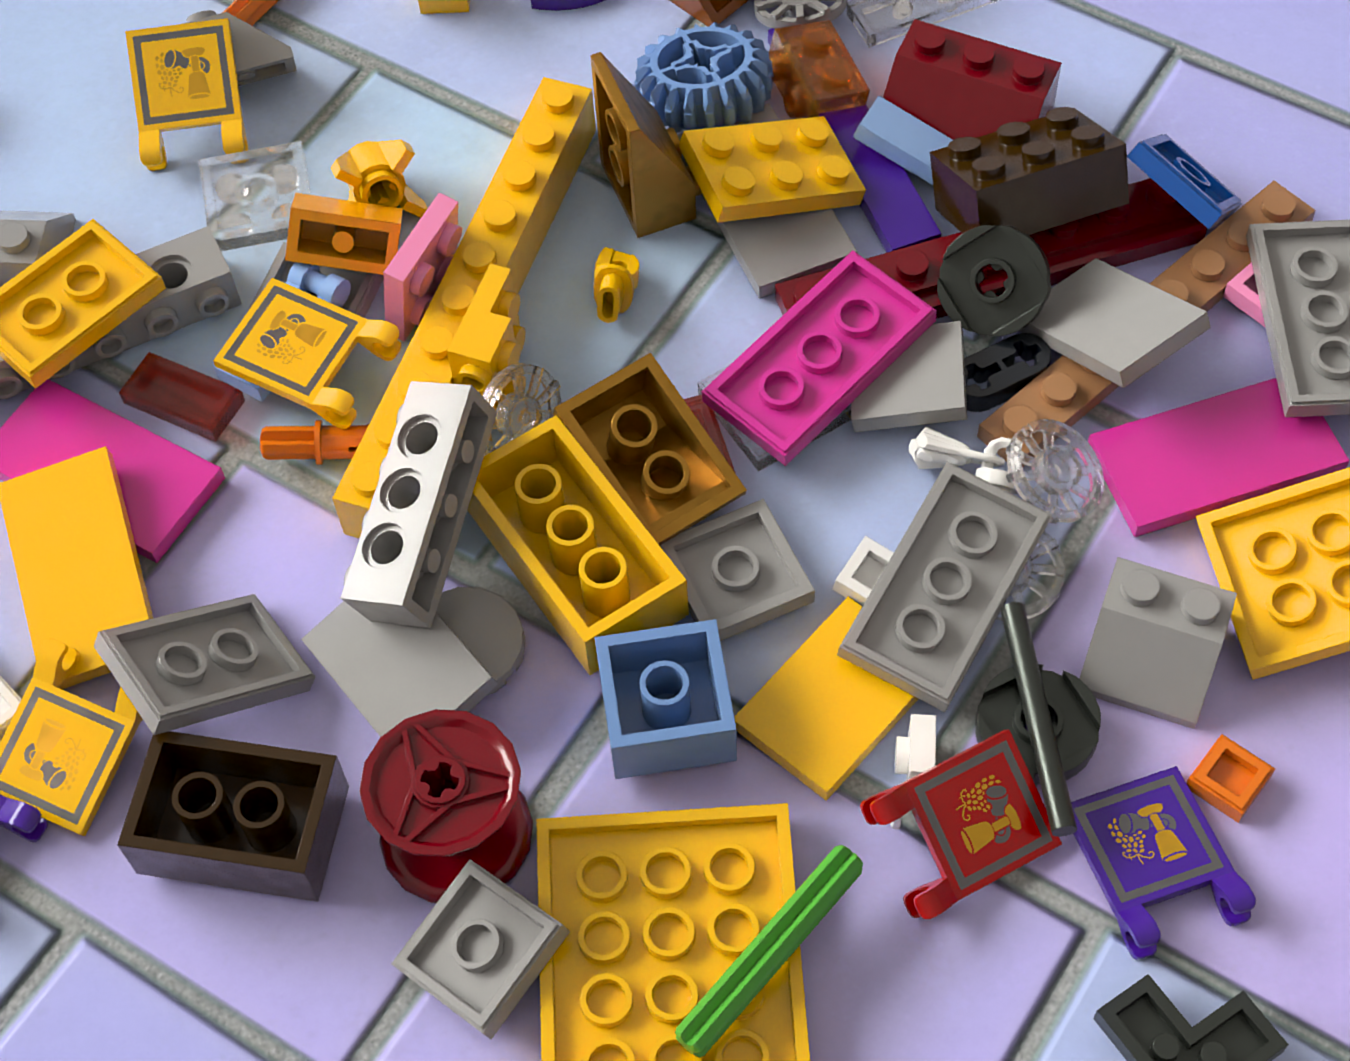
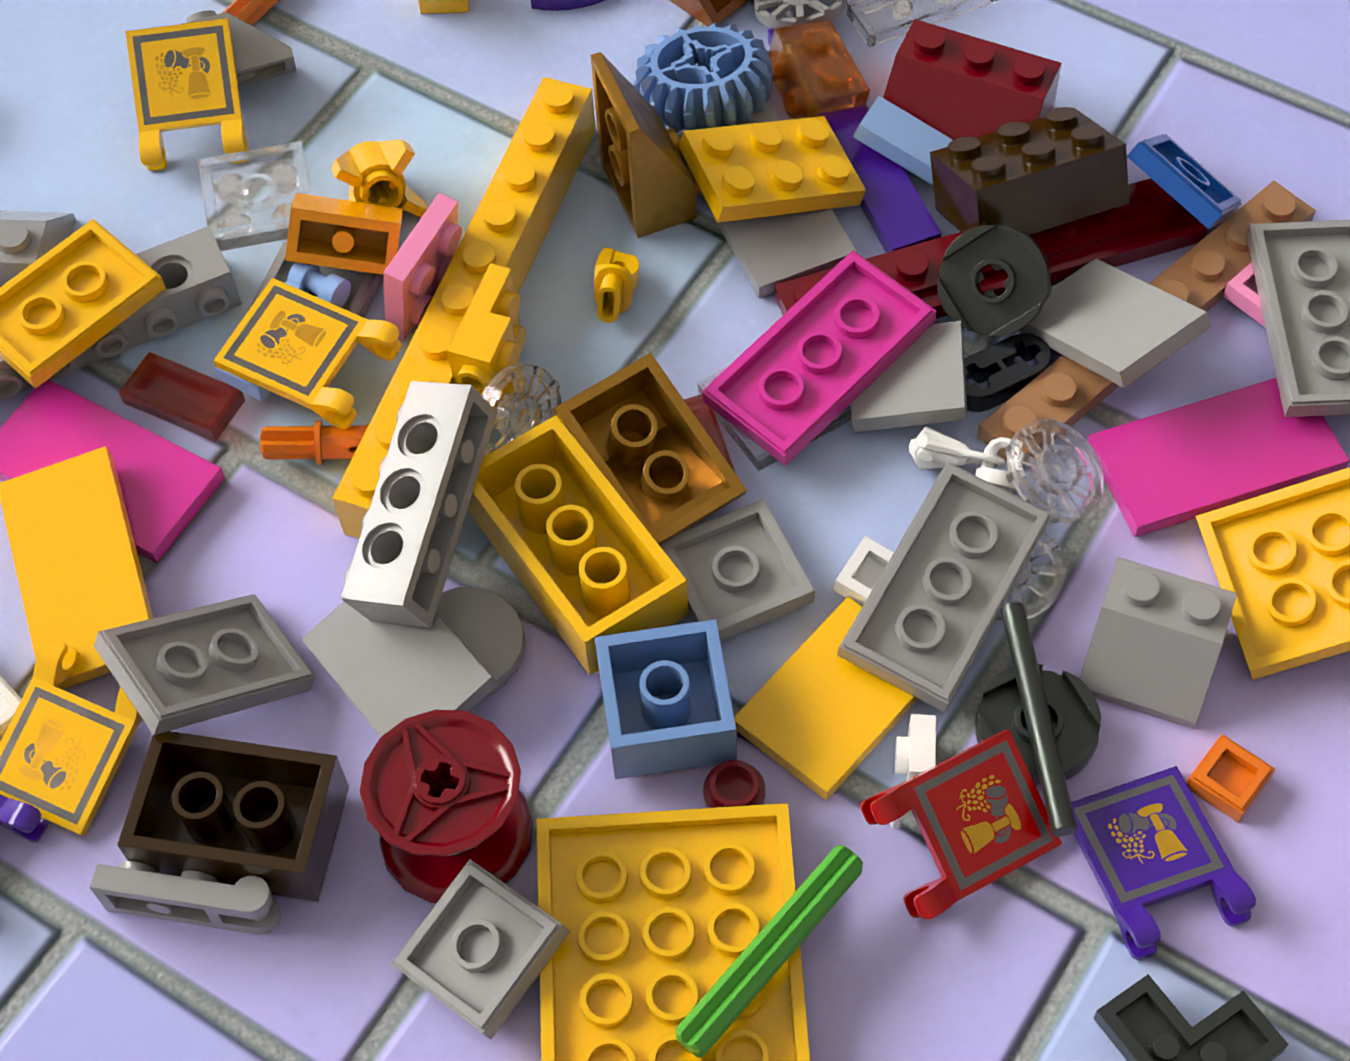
(187, 899): none -> light grey plate
(733, 785): none -> dark red plate

